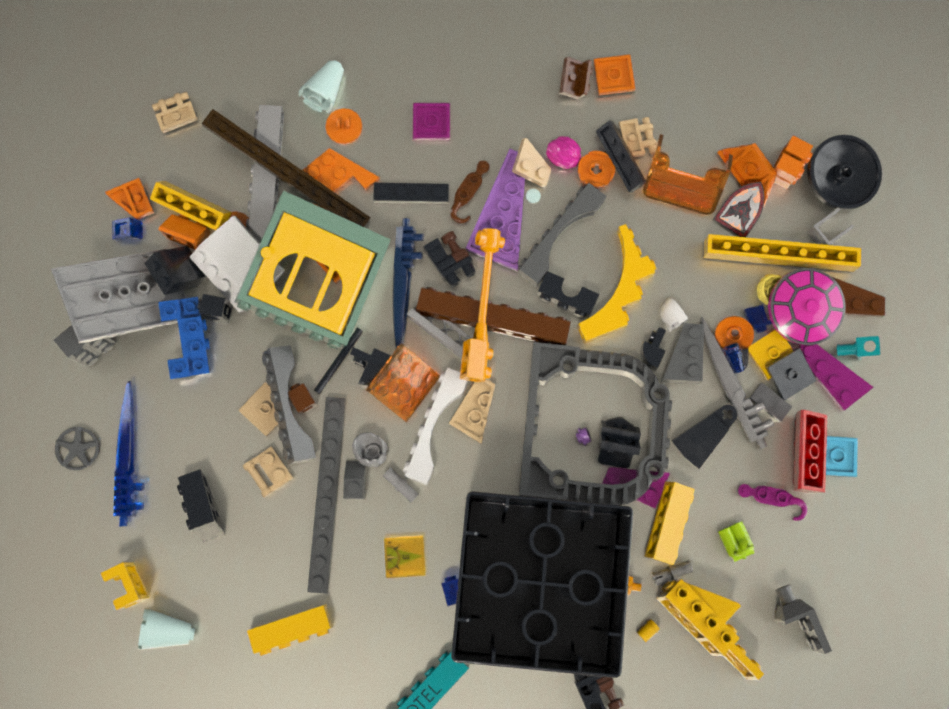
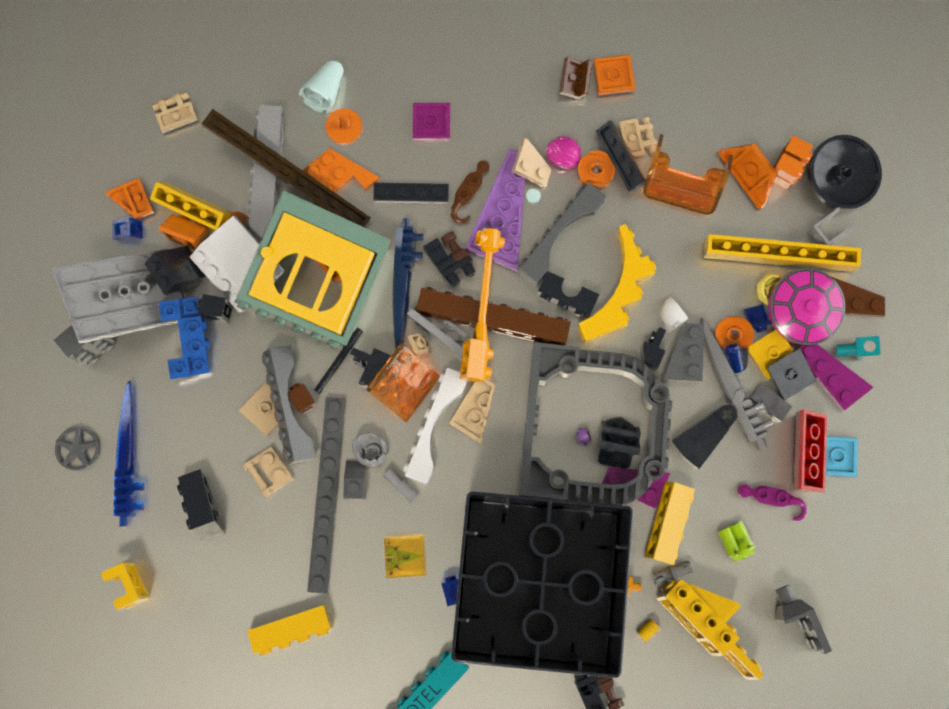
(163, 631): light aqua cone -> none
(419, 345): none -> tan slope
(742, 209): shield -> none

